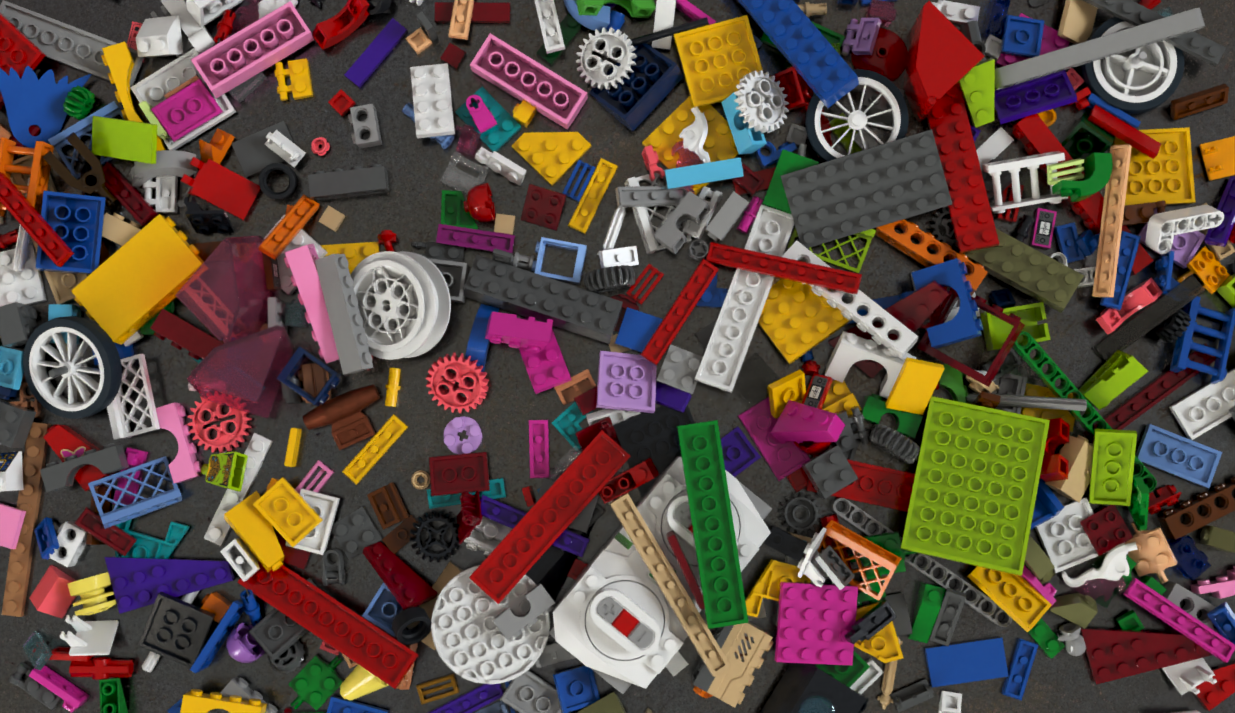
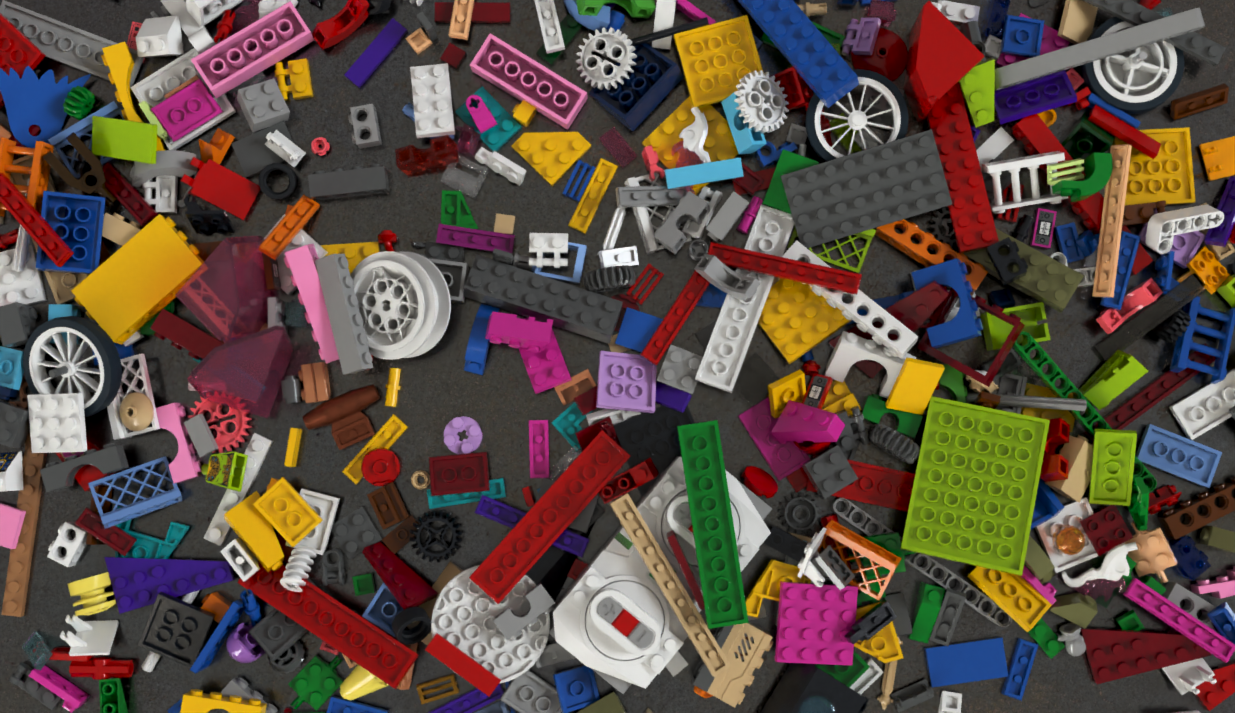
(46, 538): blue tile -> none
(52, 593): coral slope -> none
(57, 422): none -> white plate
(134, 458): dark pink hinge -> none
(142, 411): none -> tan dish
(201, 435): none -> light grey tile
(263, 105): none -> light grey brick
(293, 365): dark blue window -> none
(296, 569): none -> white piece
(311, 472): bright pink tile -> none
(332, 218): tan tile -> none
(341, 102): red plate -> none
(363, 584): none -> green plate
(380, 466): none -> red tile
(415, 160): none -> clear red arch
(463, 369): coral gear -> none
(463, 664): none -> red tile
(469, 516): dark red hinge -> none
(480, 203): red cylinder -> none
(486, 536): white plate -> none
(543, 207): dark red hinge -> none
(548, 243): none -> white plate
(618, 147): none -> clear pink tile
(726, 279): none -> light grey arch
(737, 452): dark purple plate -> none
(759, 481): none -> red tile
(1002, 262): none -> black brick
(1068, 540): none -> clear orange helmet

